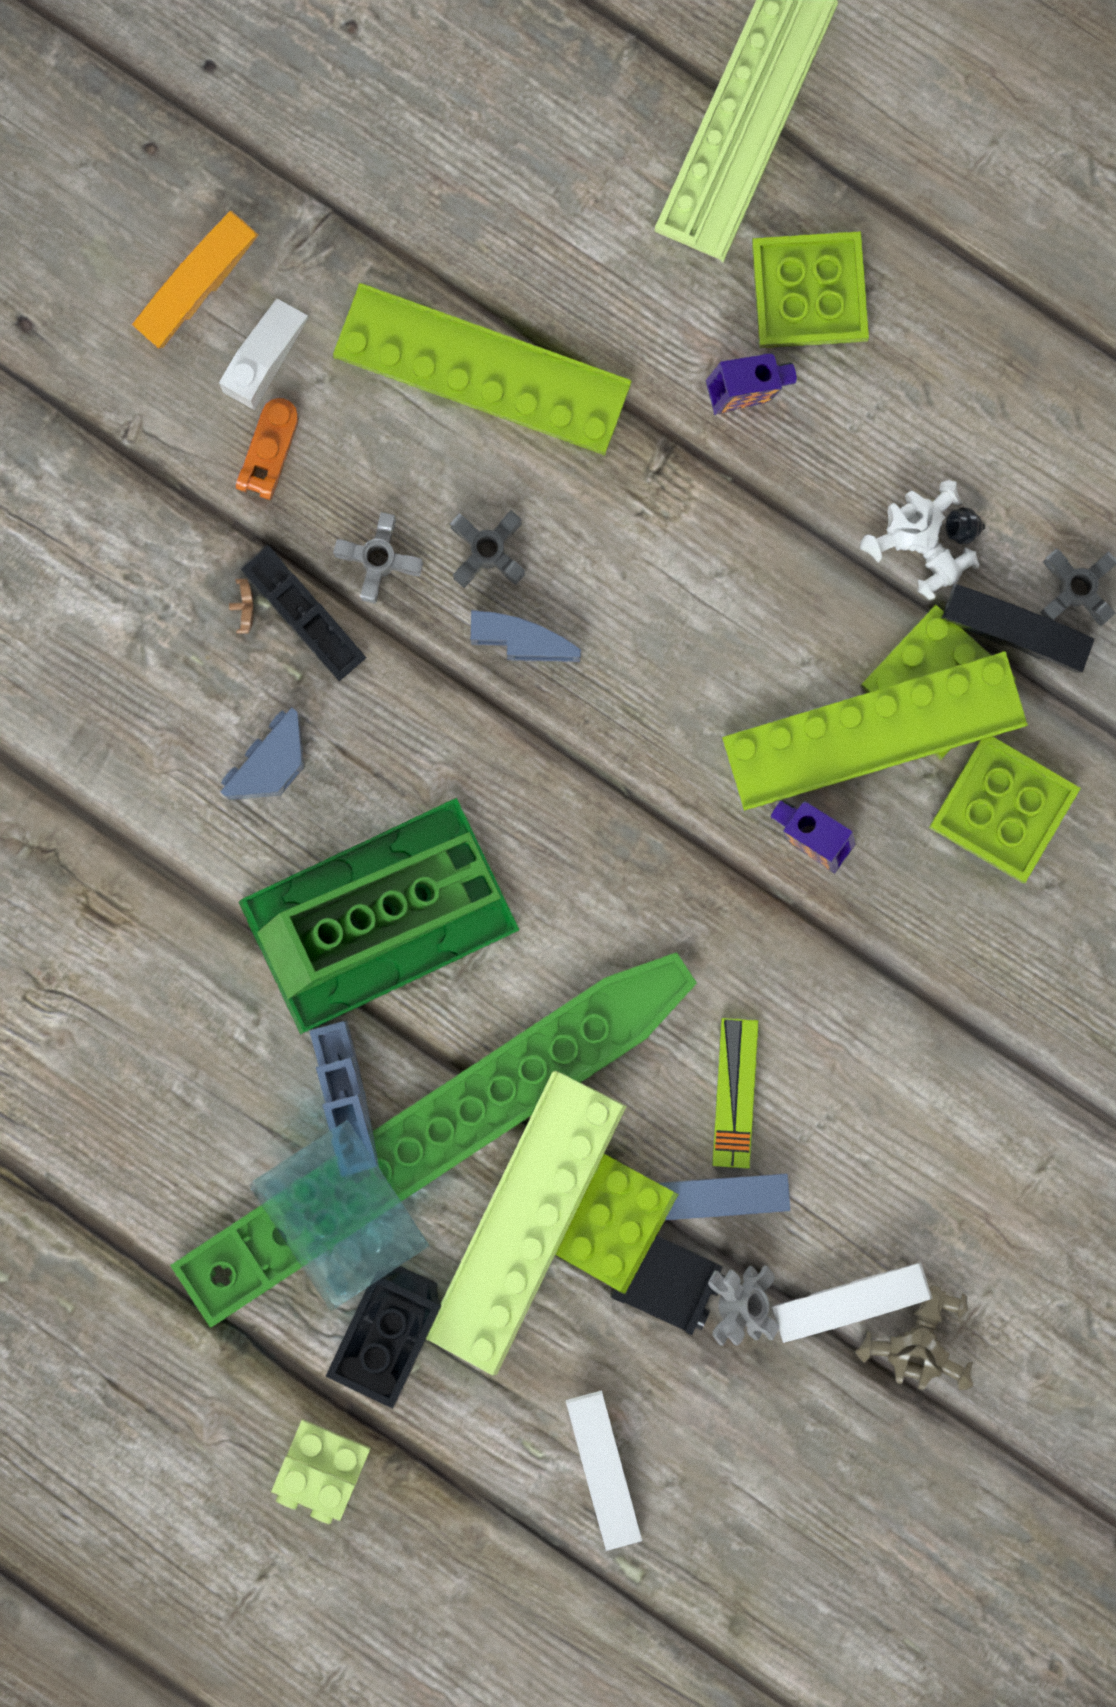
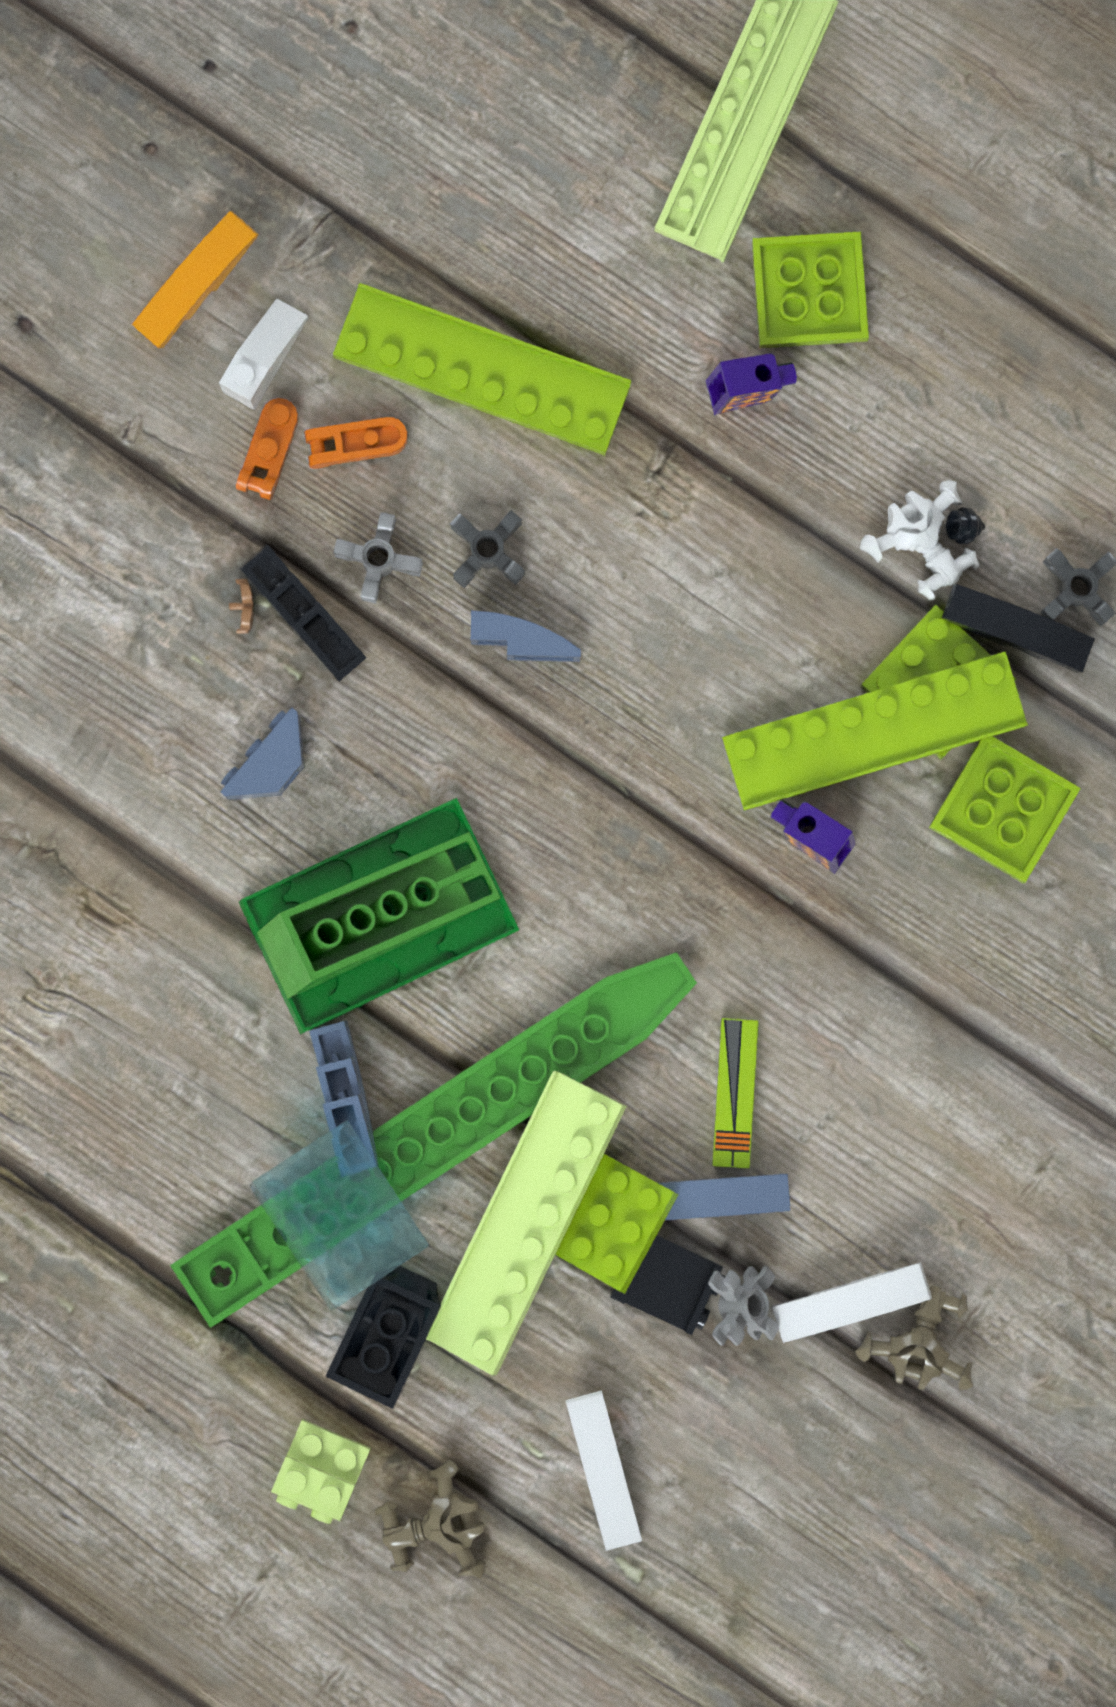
(356, 441): none -> orange plate
(448, 1523): none -> dark tan piece

